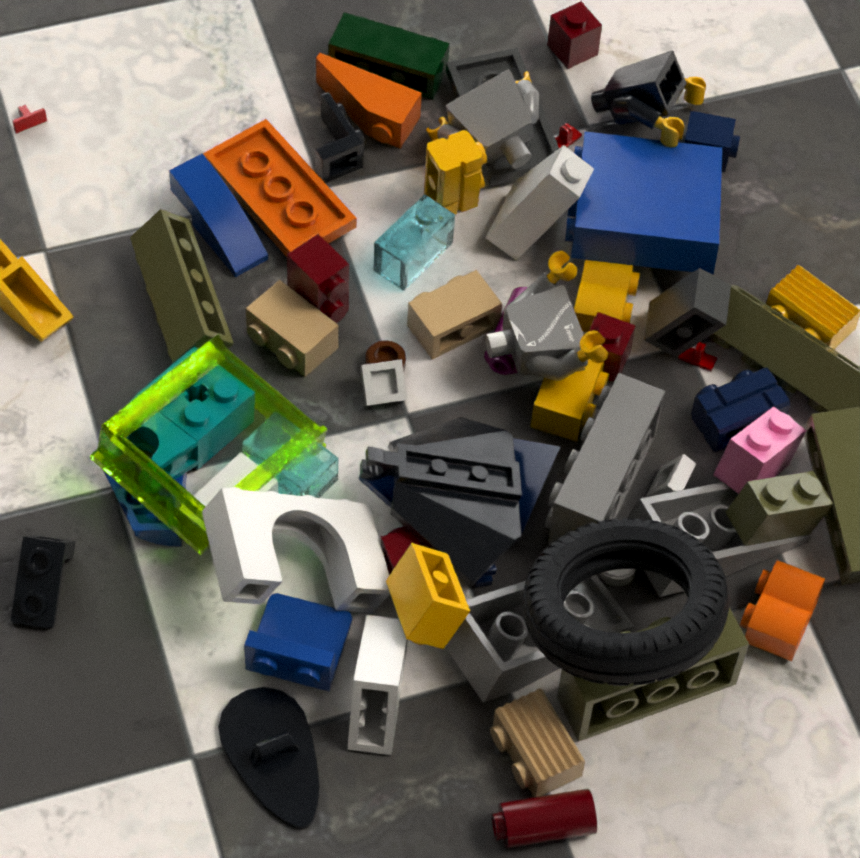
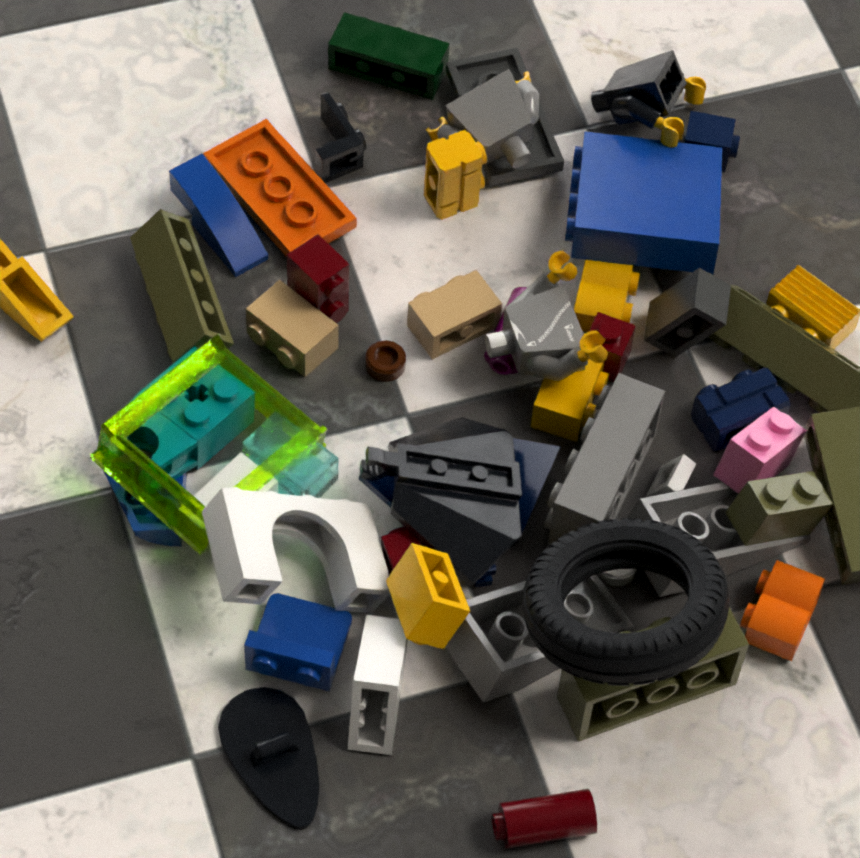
(28, 119): red piece -> none
(40, 580): black bracket -> none
(373, 102): orange slope -> none
(383, 382): white tile -> none
(413, 242): clear light blue brick -> none
(537, 744): tan brick -> none
(539, 201): white slope -> none
(567, 135): red piece -> none
(574, 35): dark red brick -> none
(698, 357): red piece -> none

